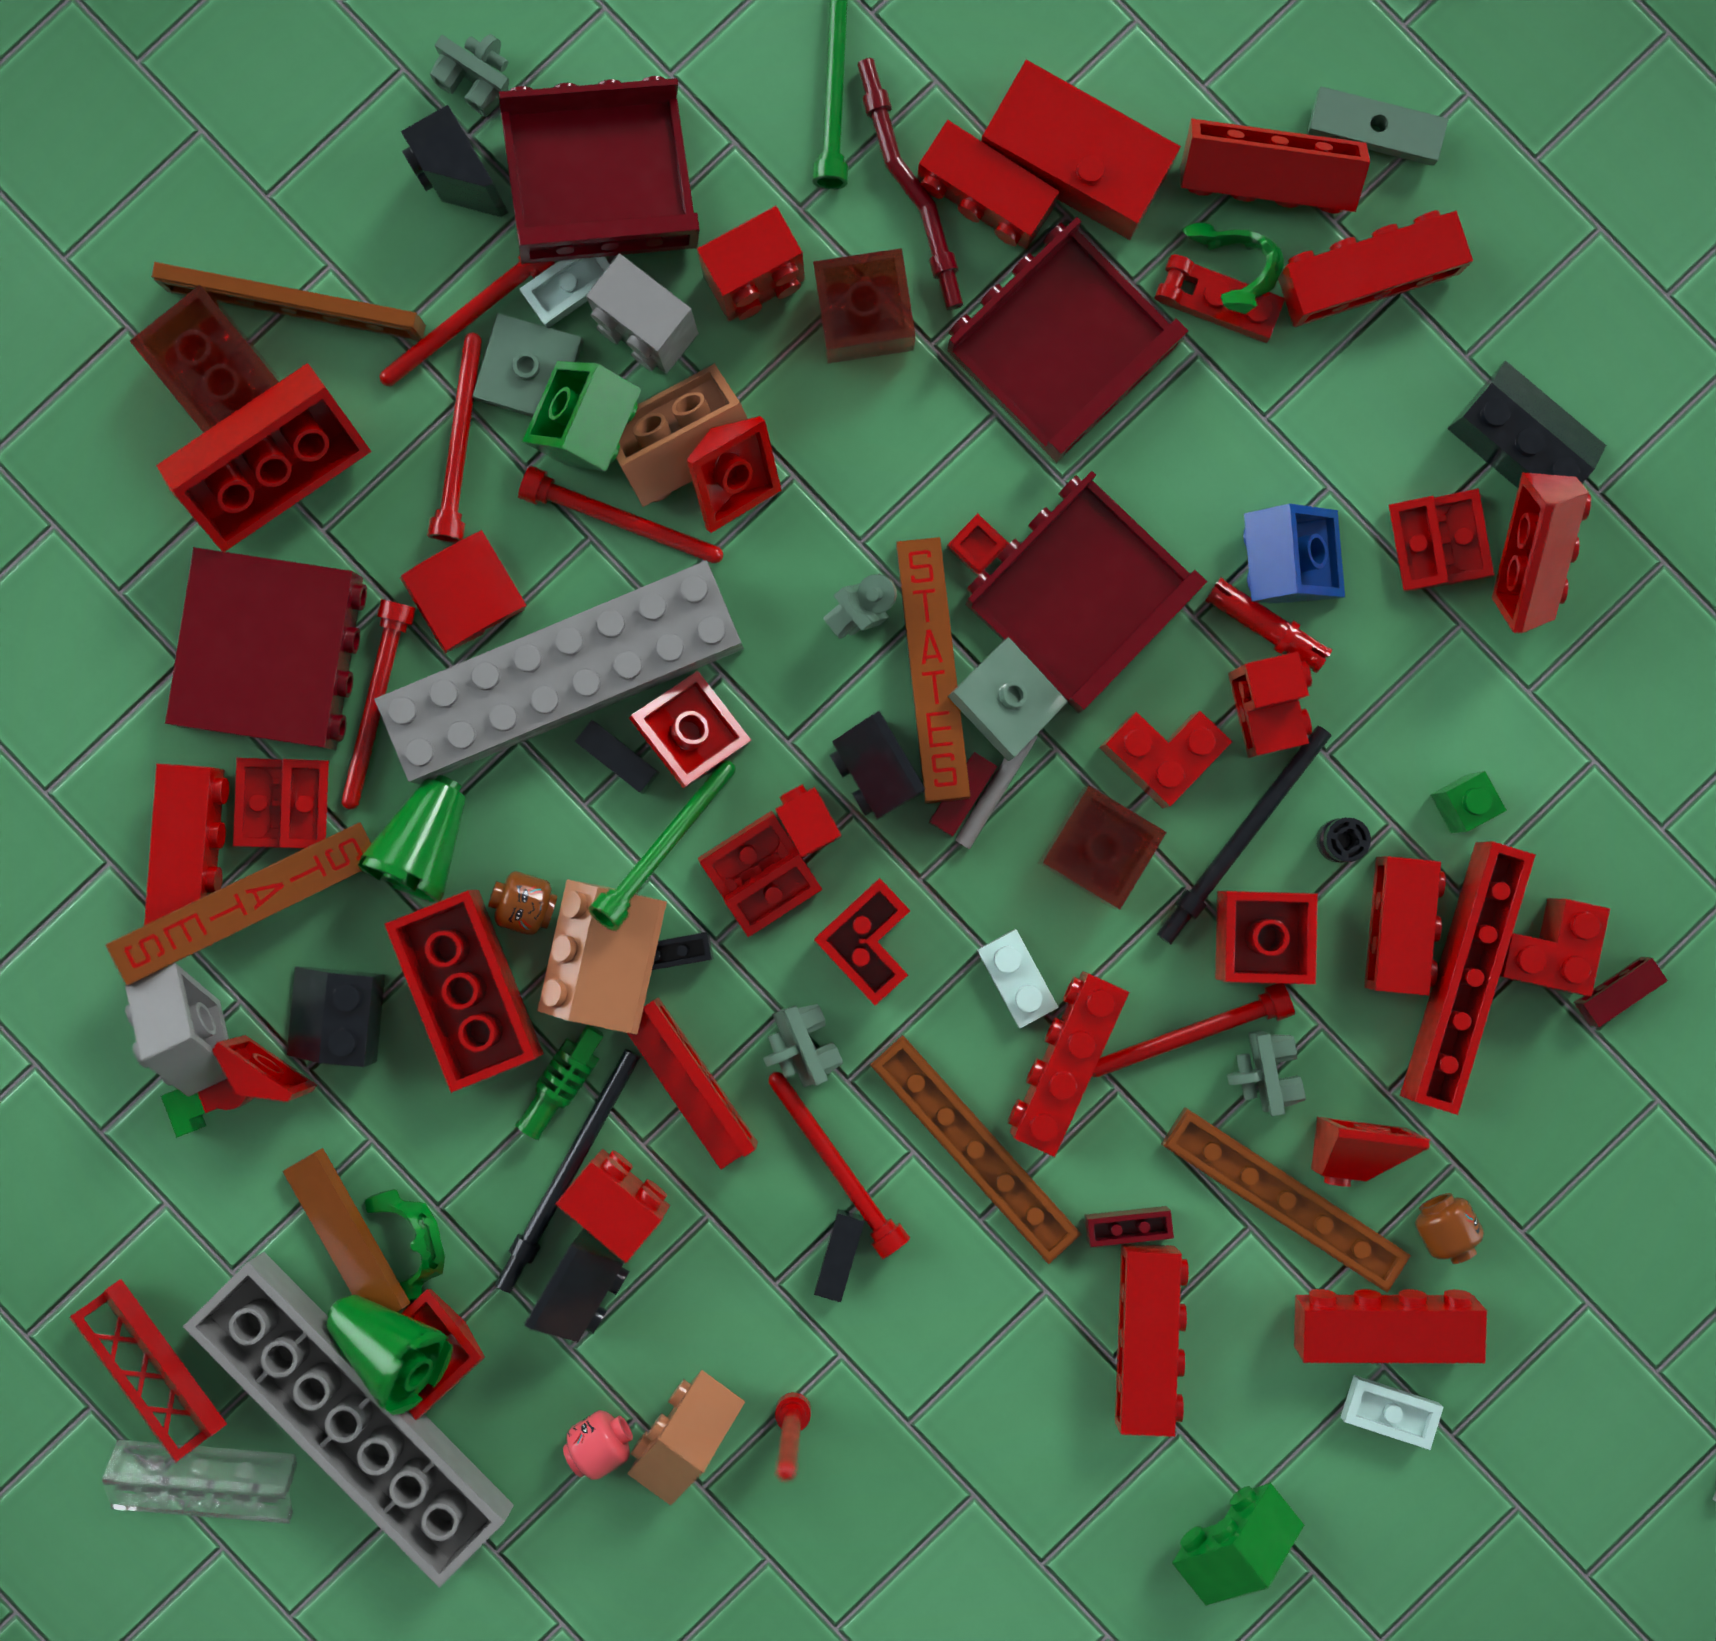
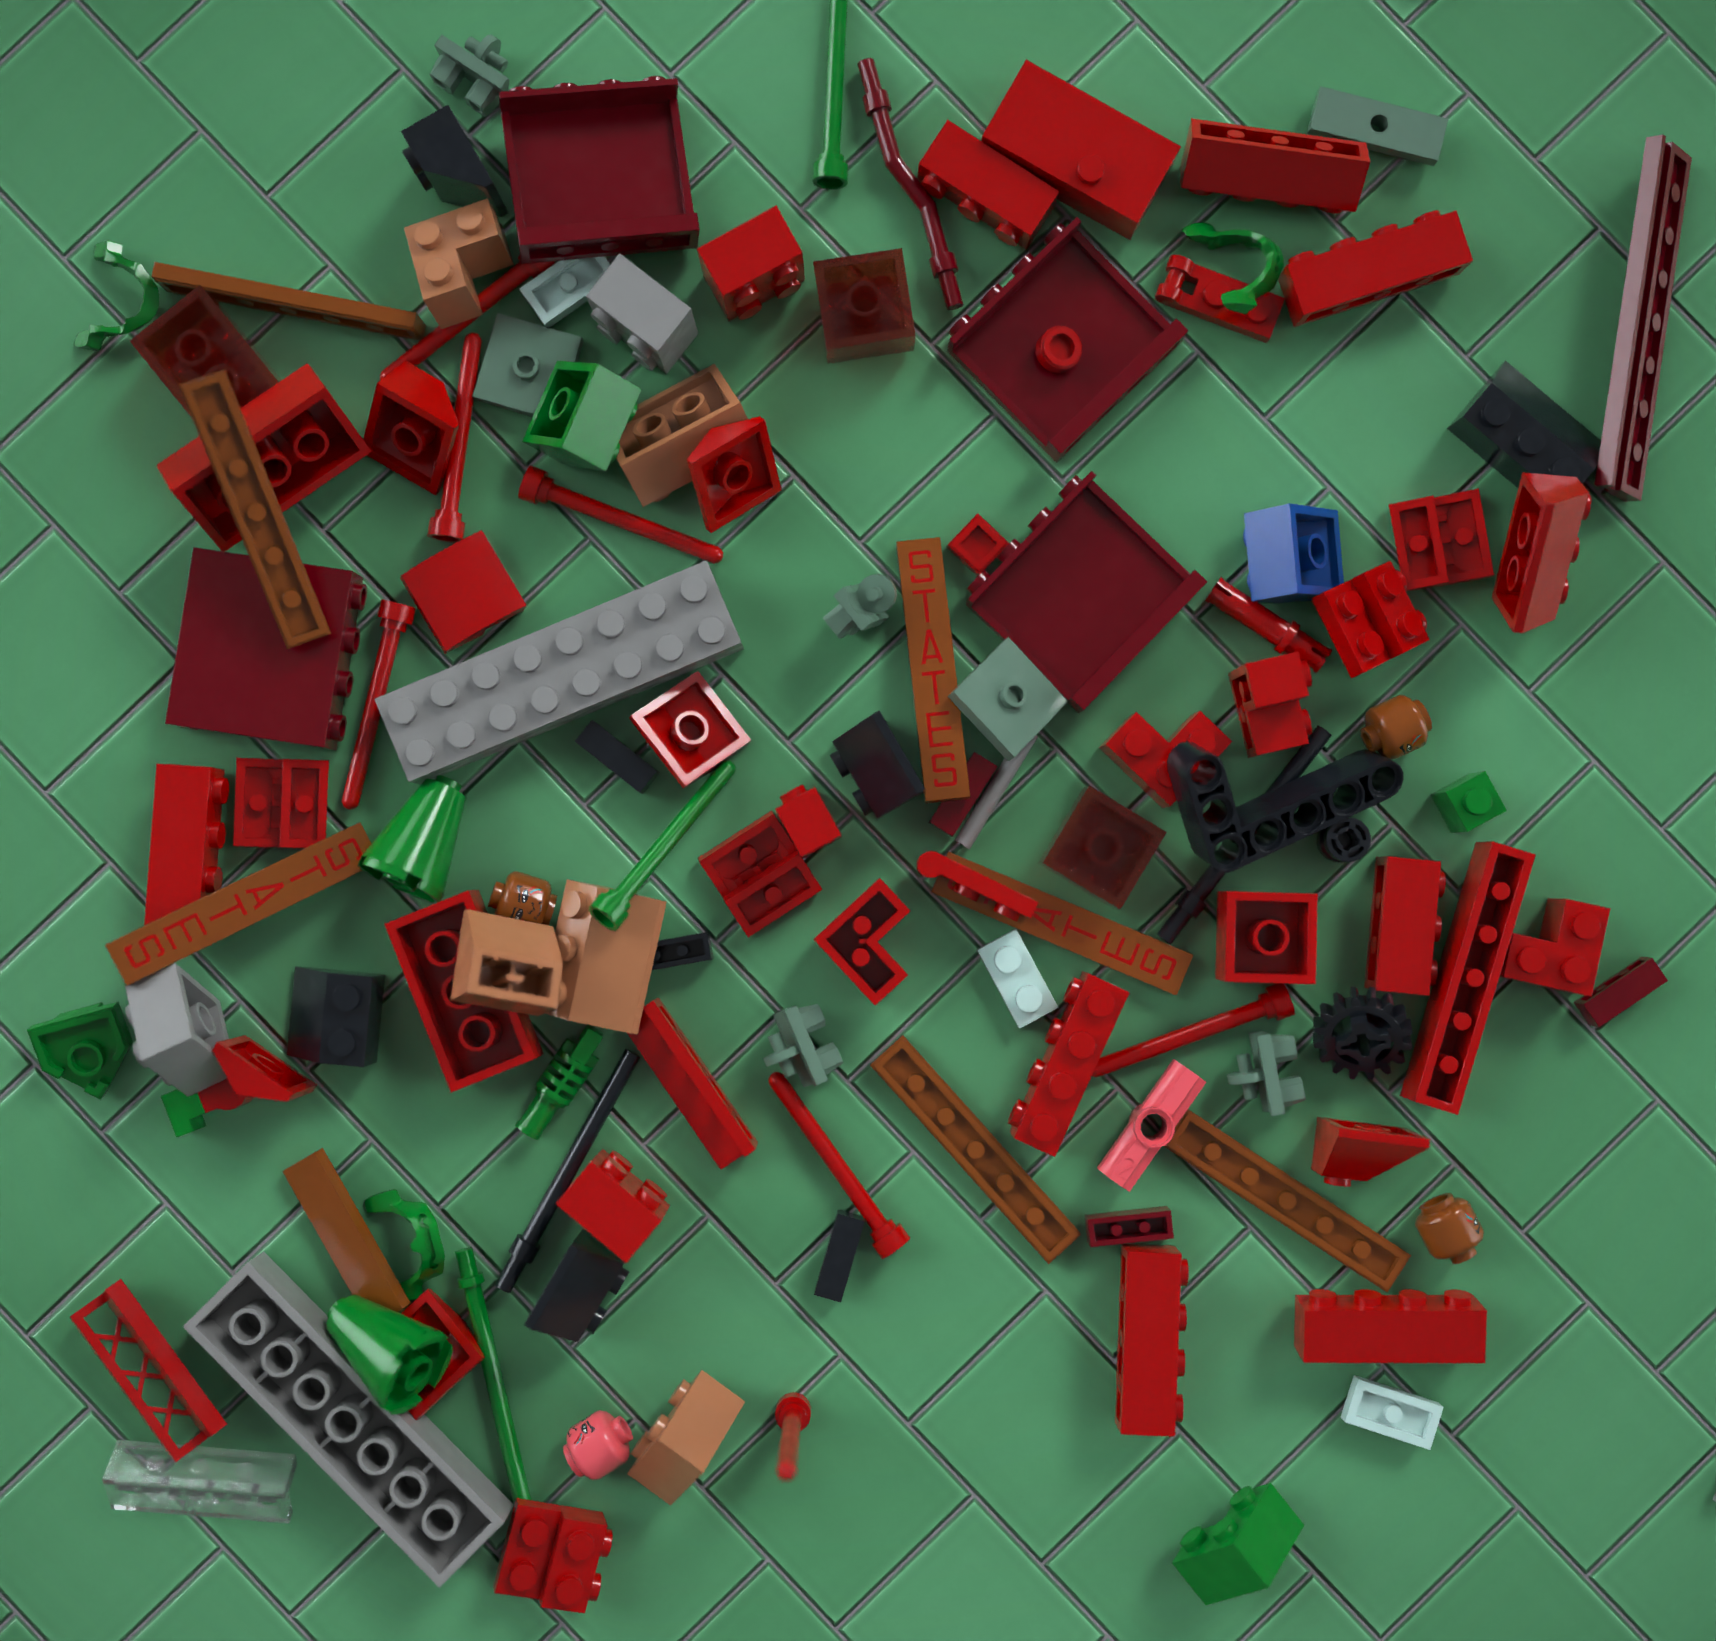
(83, 1046): none -> green plate
(111, 253): none -> green helmet
(255, 508): none -> dark orange tile
(412, 426): none -> red slope
(451, 253): none -> nougat brick
(471, 1281): none -> green bar
(507, 964): none -> nougat slope
(553, 1555): none -> red plate
(973, 884): none -> red plate
(1058, 349): none -> red tile
(1081, 932): none -> dark orange tile
(1135, 1151): none -> coral piece
(1274, 809): none -> black beam
(1362, 1033): none -> black gear
(1371, 618): none -> red plate
(1396, 727): none -> dark orange head
(1643, 319): none -> dark red plate

